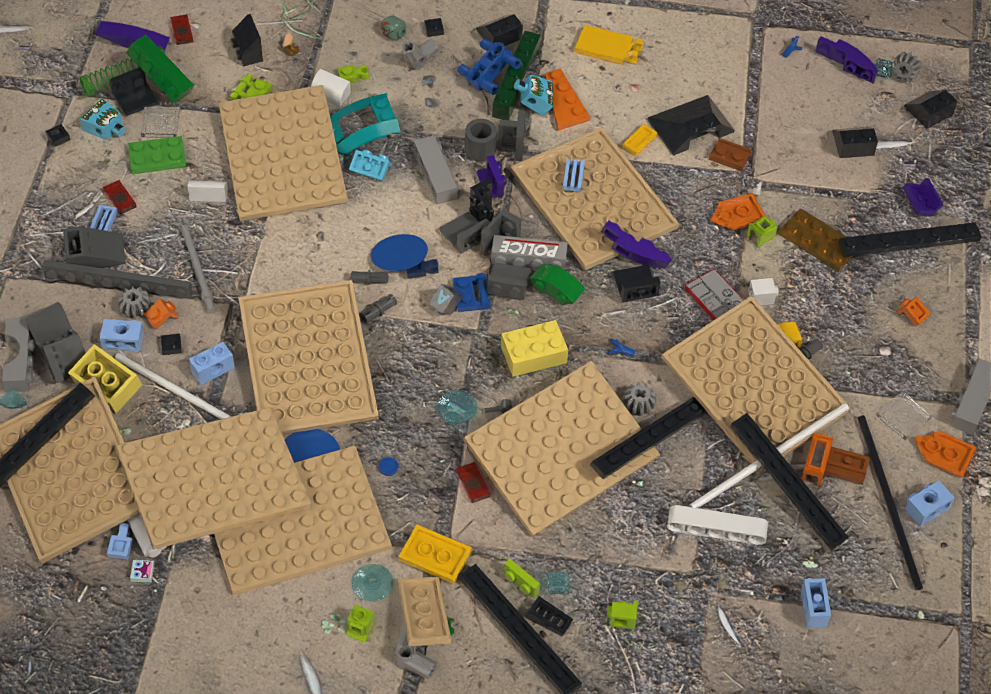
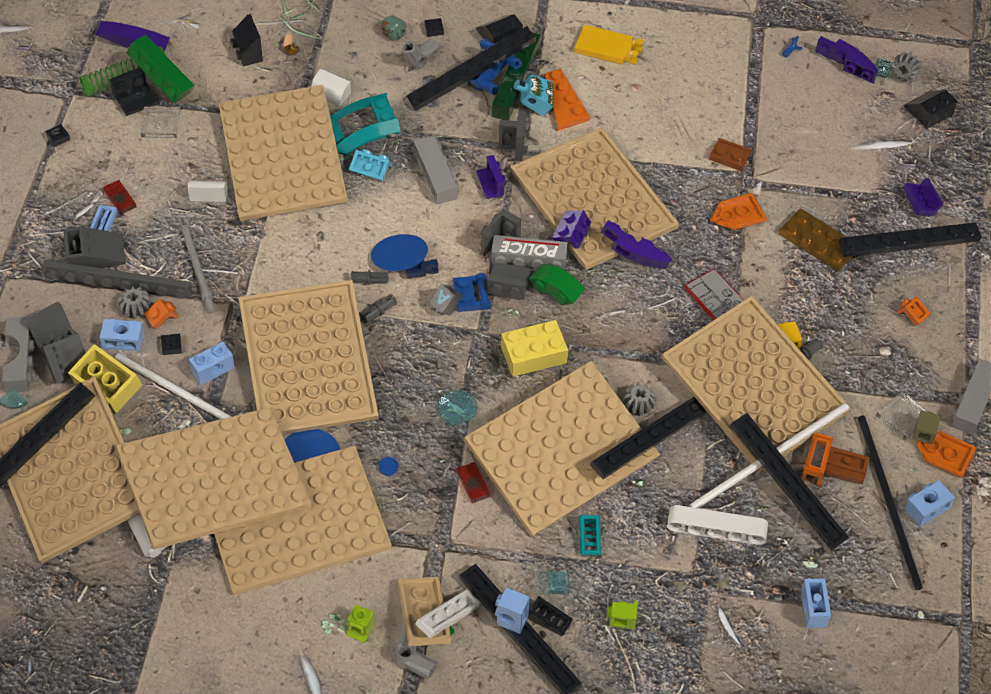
(103, 120): medium azure torso -> none
(120, 545): light blue plate -> none
(142, 571): tile -> none
(157, 155): bright green plate -> none
(181, 29): clear red tile -> none
(255, 88): lime plate -> none
(351, 74): lime plate -> none
(372, 590): clear light blue dish -> none
(435, 554): yellow plate -> none
(448, 613): none -> white tile
(464, 231): dark grey bracket -> none
(471, 68): none -> black plate
(480, 139): dark grey piece -> none
(481, 201): black bracket -> none
(505, 406): dark grey hand -> none
(512, 610): none -> light blue brick
(526, 582): lime plate -> none
(572, 227): none -> dark purple bracket
(575, 164): light blue tile -> none
(589, 519): none -> teal slope
(620, 348): blue bar -> none
(636, 283): black bracket -> none
(639, 140): yellow tile -> none
(689, 122): black slope -> none
(763, 291): white brick -> none
(764, 228): lime window -> none
(855, 142): black slope -> none
(926, 427): none -> olive brick

